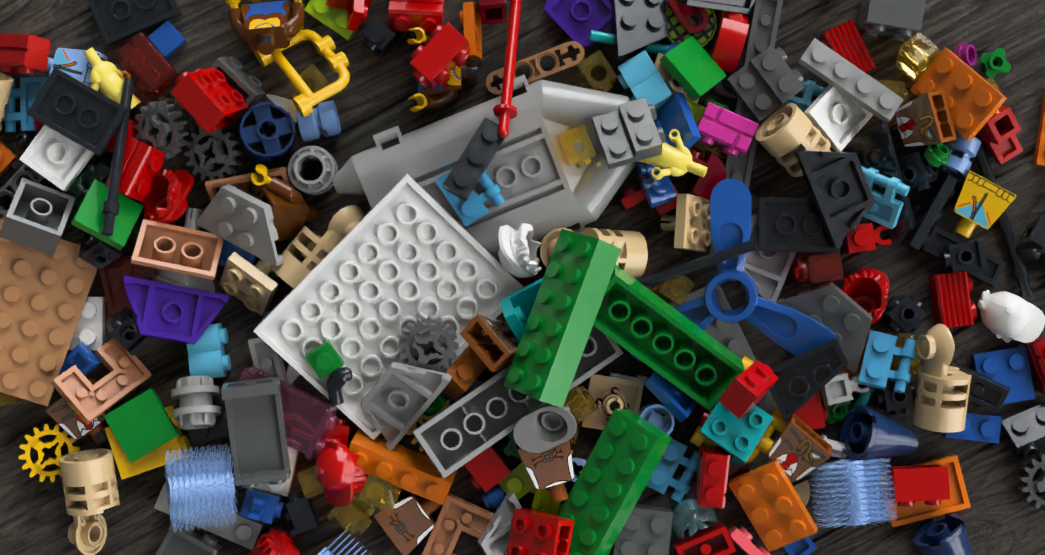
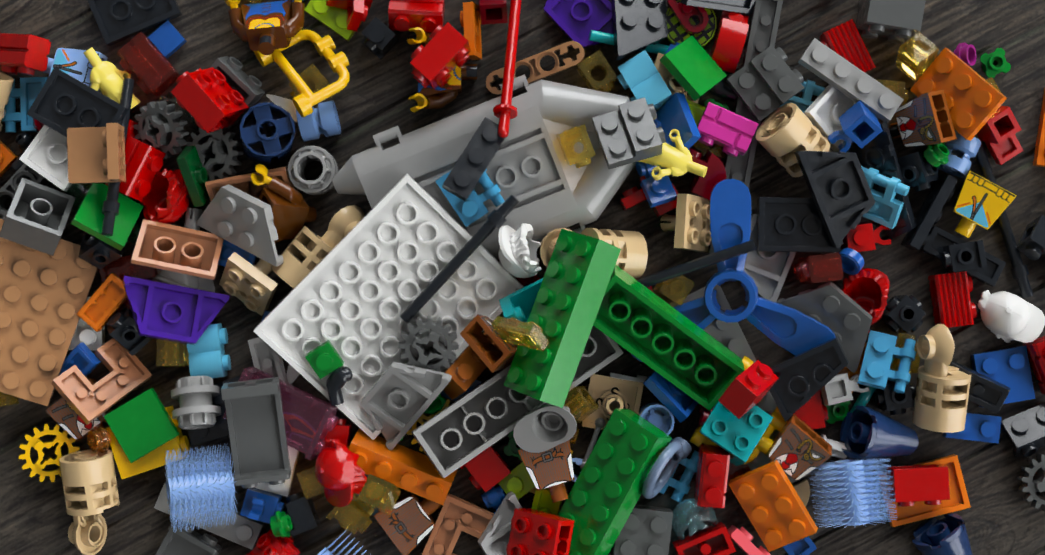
(96, 154): none -> medium nougat bracket
(99, 439): none -> clear orange plate
(103, 303): none -> orange plate
(171, 353): none -> clear yellow brick
(193, 175): none -> dark green plate
(281, 524): none -> green plate
(495, 219): none -> black bar
(520, 333): none -> clear yellow plate
(600, 423): none -> dark grey hinge
(665, 466): none -> sand blue piece
(851, 261): none -> blue tile
(857, 125): none -> blue brick

